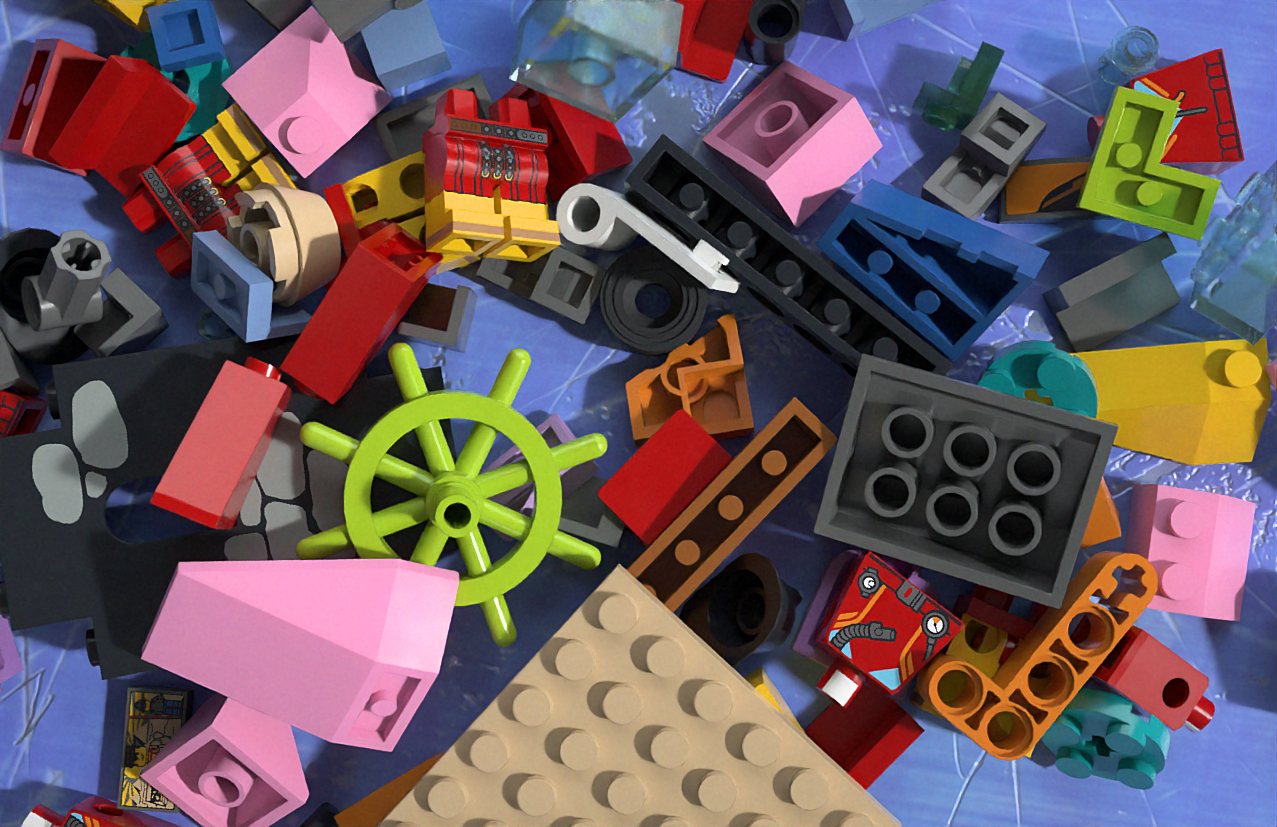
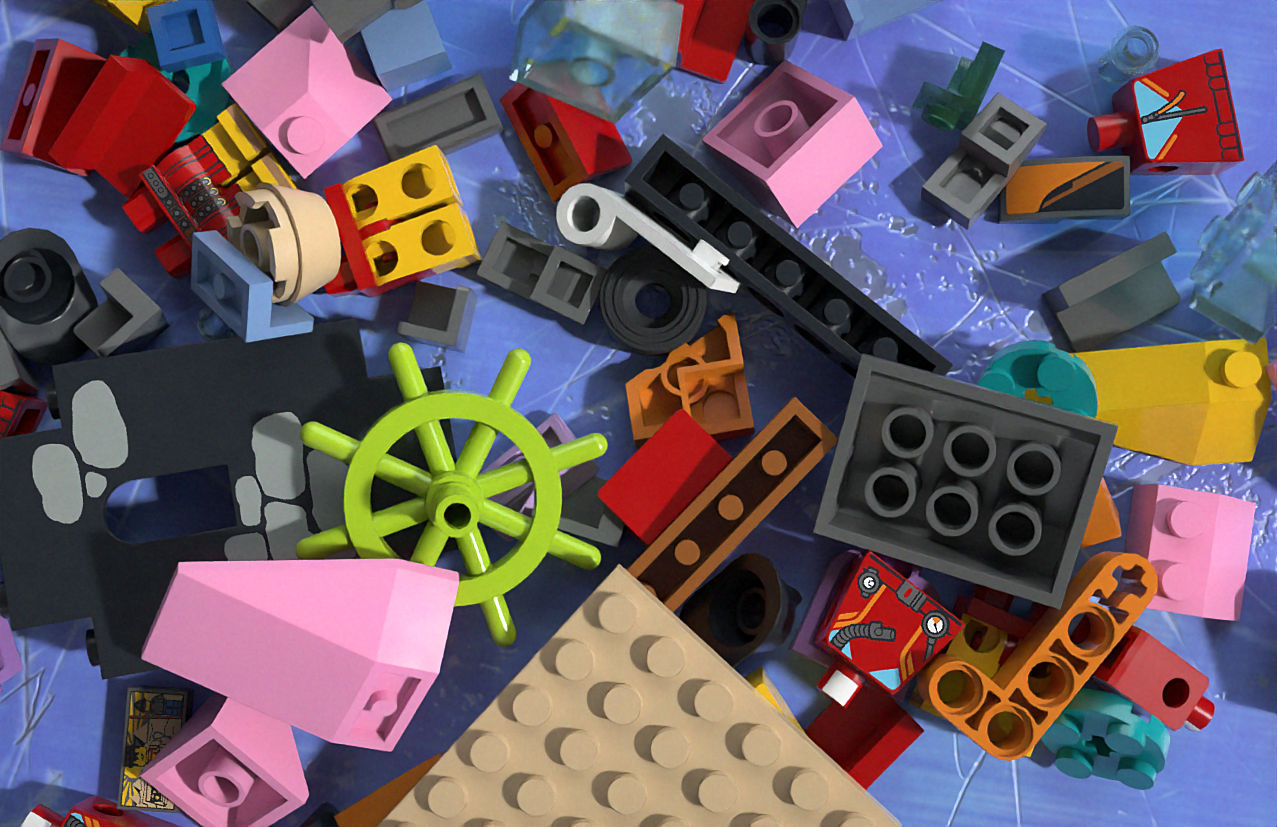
(68, 285): dark grey piece -> none
(225, 445): slope -> none
(360, 312): red slope -> none
(486, 181): hips -> none
(931, 263): blue wedge -> none
(1127, 173): lime plate -> none

